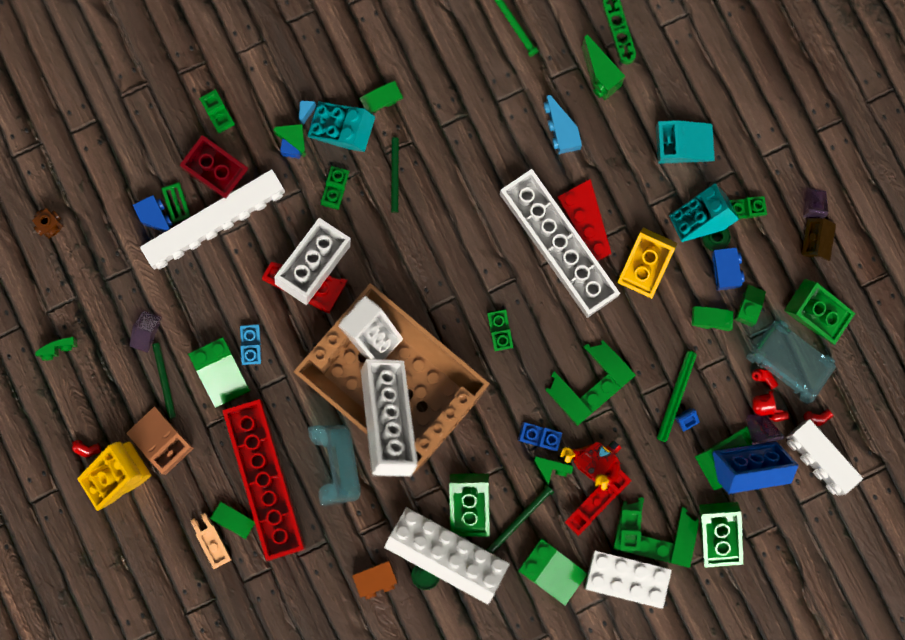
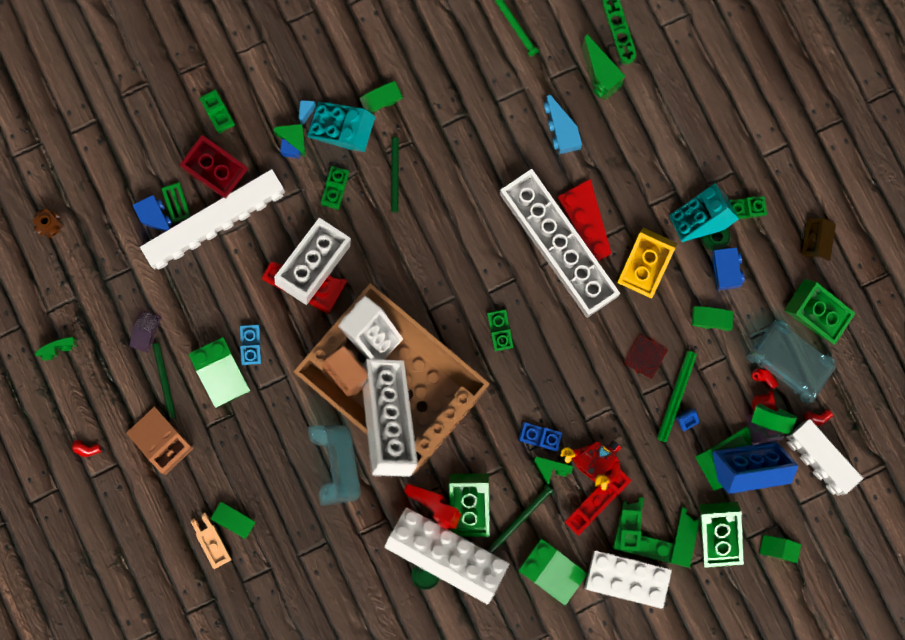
(113, 474): yellow brick -> none
(264, 480): red brick -> none
(346, 371): none -> nougat slope
(375, 579): dark orange brick -> none
(443, 514): none -> red slope
(581, 408): green wedge -> none
(645, 356): none -> clear red piece
(684, 142): teal slope -> none
(750, 306): green slope -> none
(777, 421): none -> green slope
(780, 548): none -> green slope
(816, 204): clear purple slope -> none

